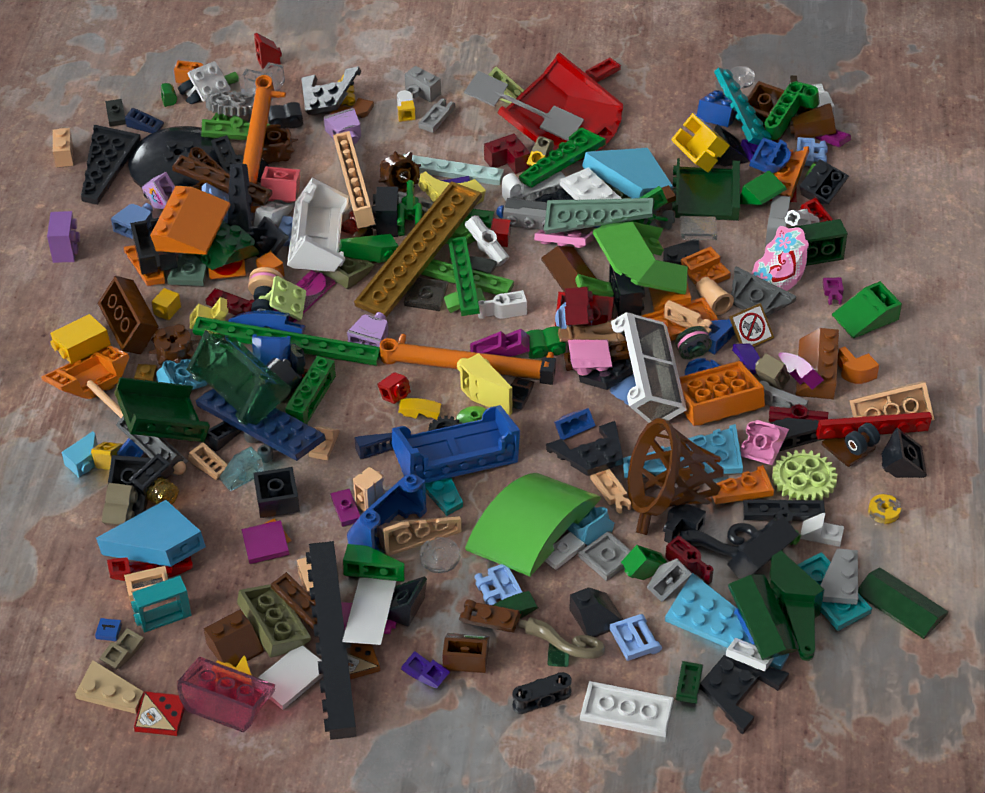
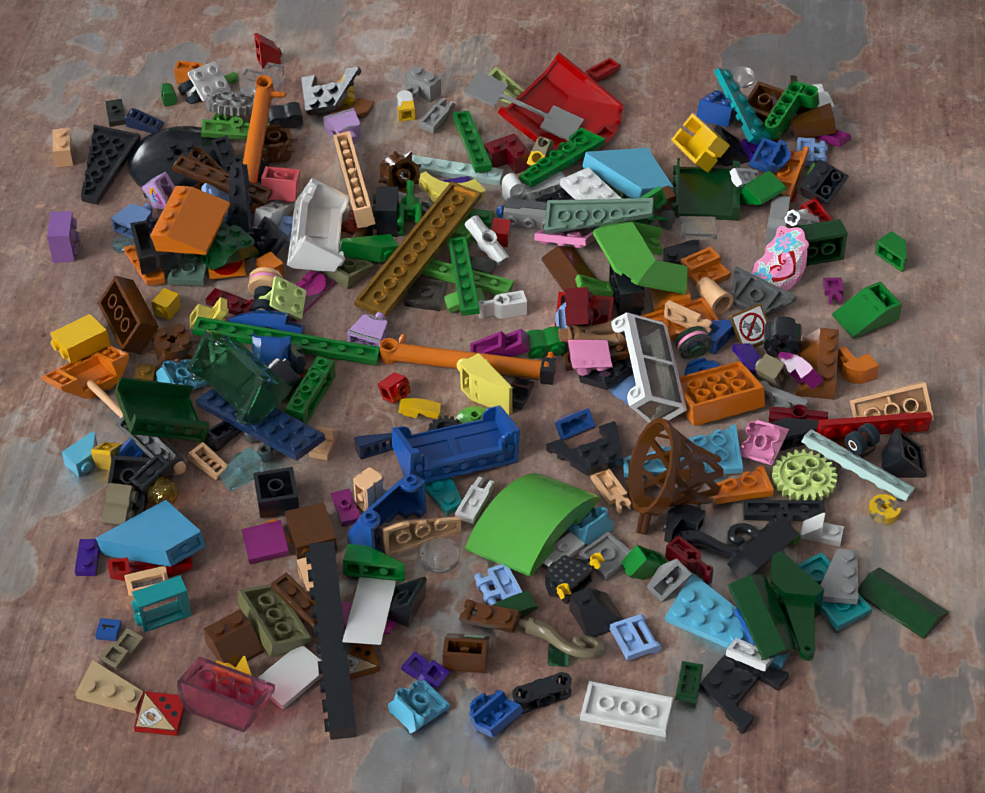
(87, 558): none -> dark purple plate
(119, 244): none -> clear light blue tile
(309, 526): none -> reddish brown brick
(417, 705): none -> medium azure slope
(472, 141): none -> green plate
(474, 501): none -> white hinge
(493, 712): none -> blue slope
(569, 575): none -> black torso
(741, 176): none -> white hinge
(782, 336): none -> black brick
(855, 463): none -> light aqua plate
(892, 250): none -> green slope

